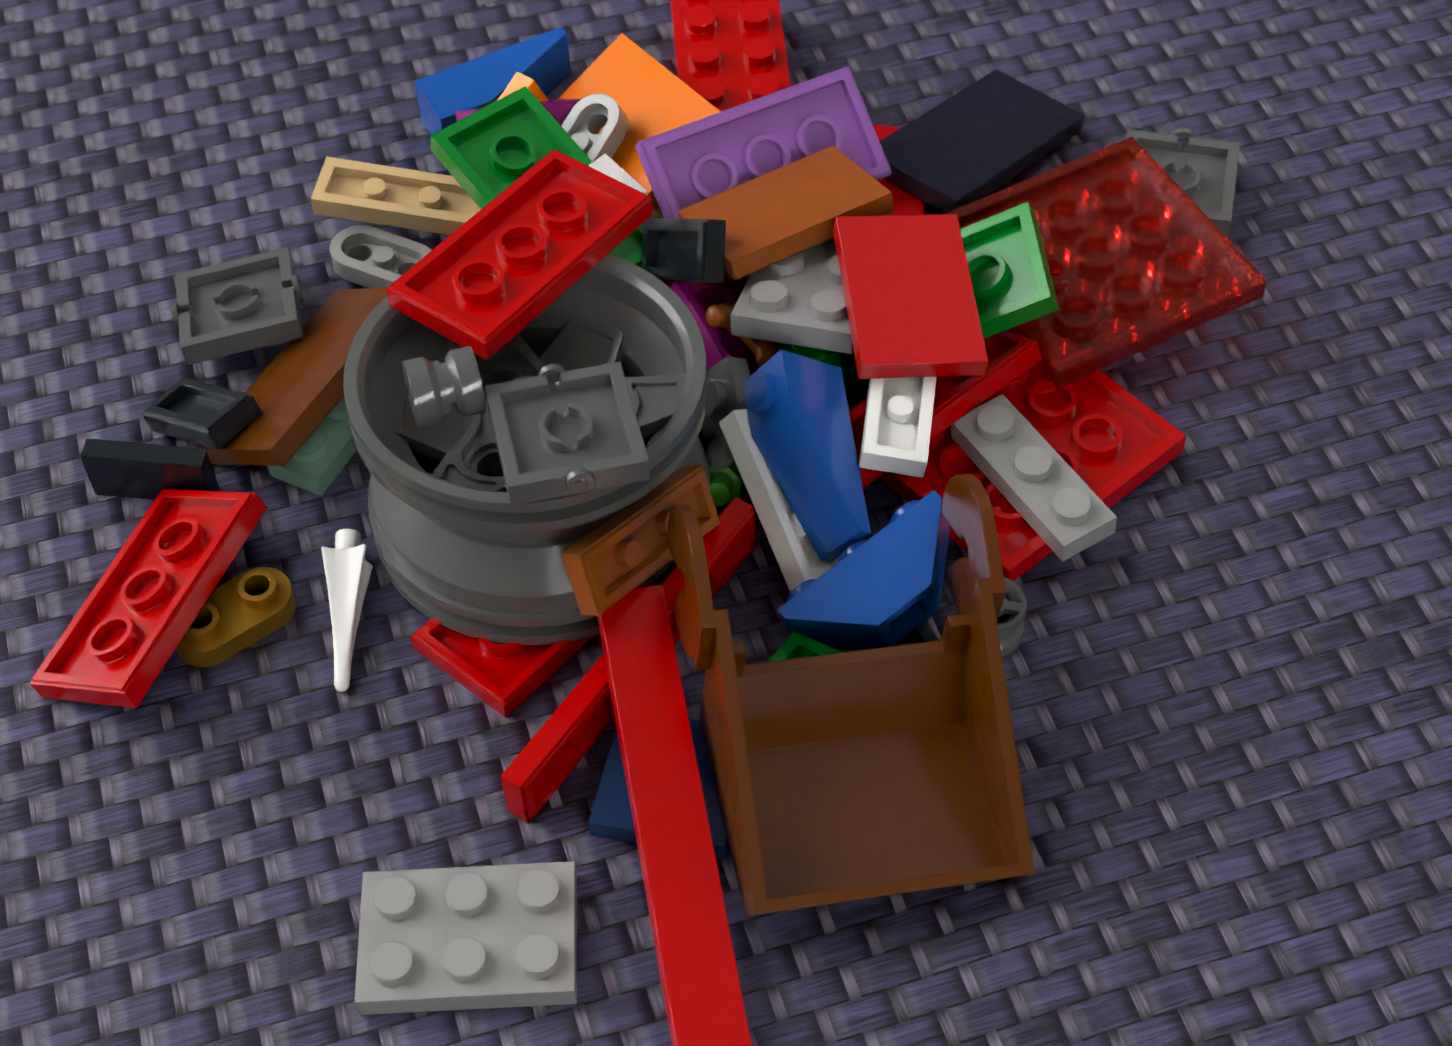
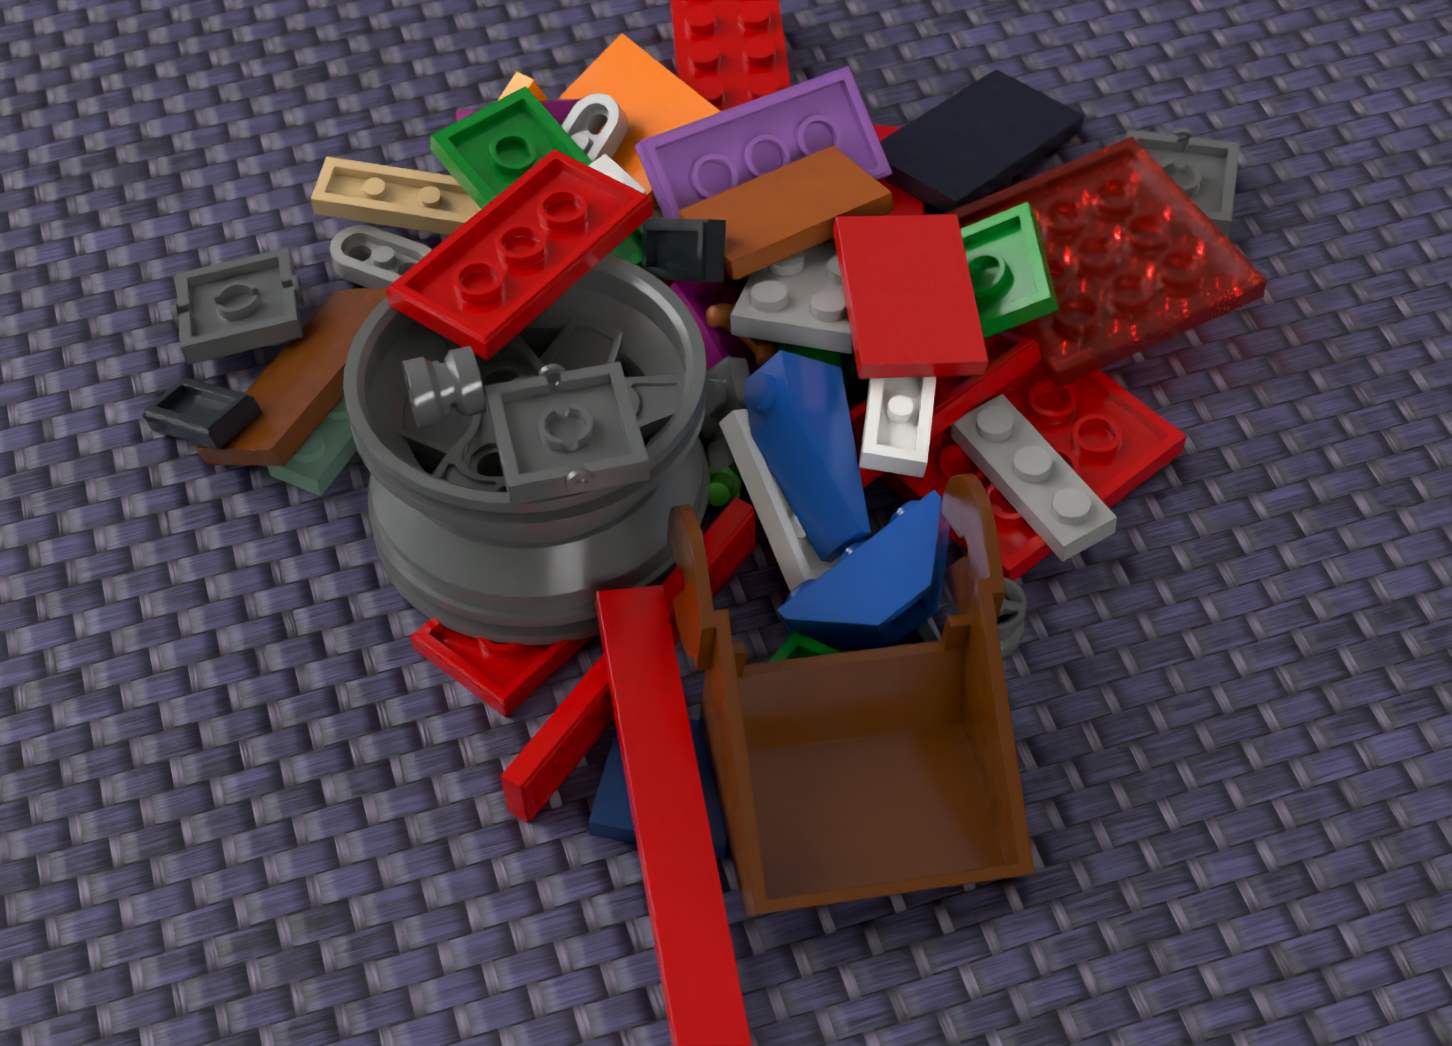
(145, 469): black tile -> none
(148, 597): red tile -> none
(238, 616): pearl gold plate -> none
(347, 582): white piece -> none
(467, 938): light grey plate -> none
(486, 77): blue slope -> none
(634, 541): dark orange tile -> none

